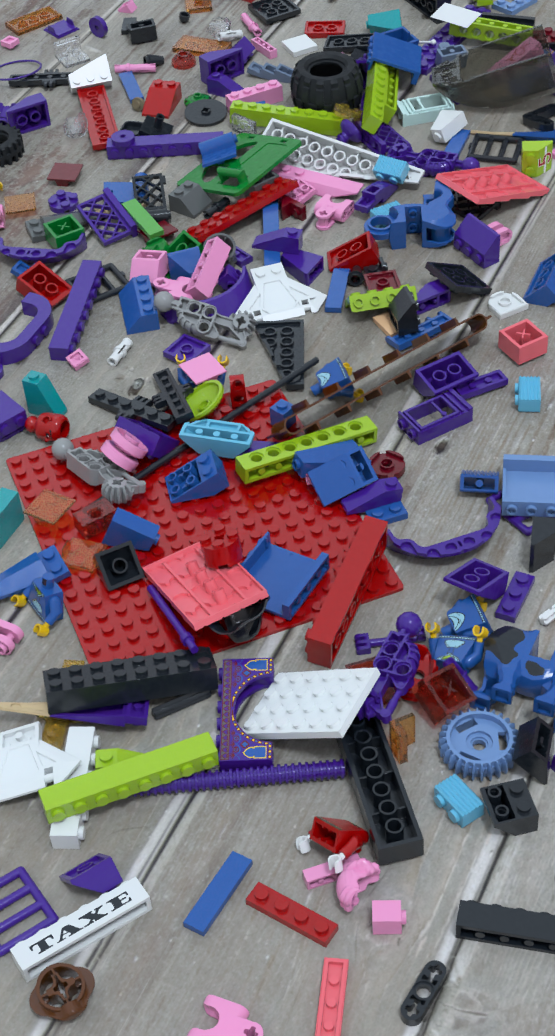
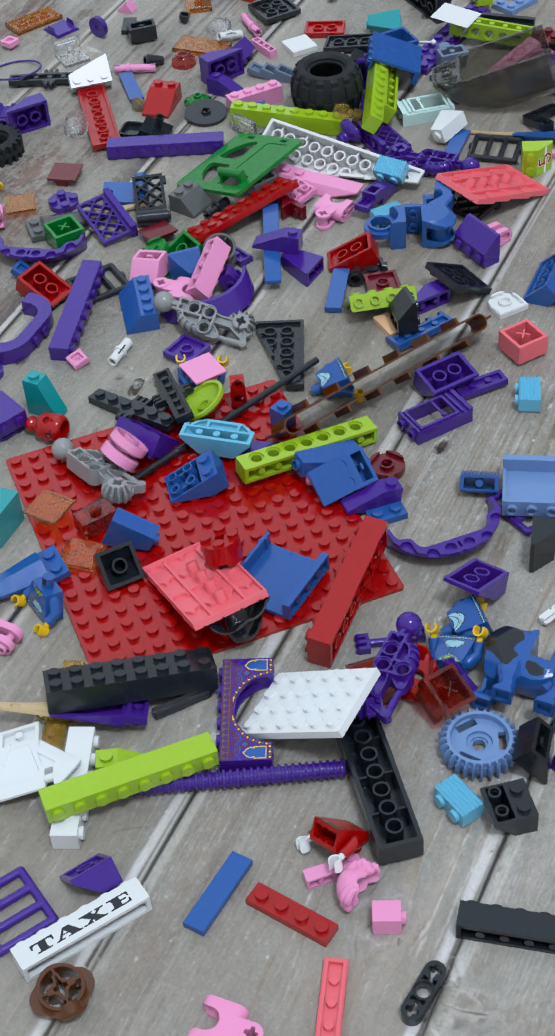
(123, 138): dark purple piece -> none
(143, 219): bright green tile -> none
(185, 637): dark purple bar -> none
(218, 149): blue door -> none
(278, 296): white plate -> none
(401, 735): clear orange panel -> none
(515, 597): dark purple plate -> none

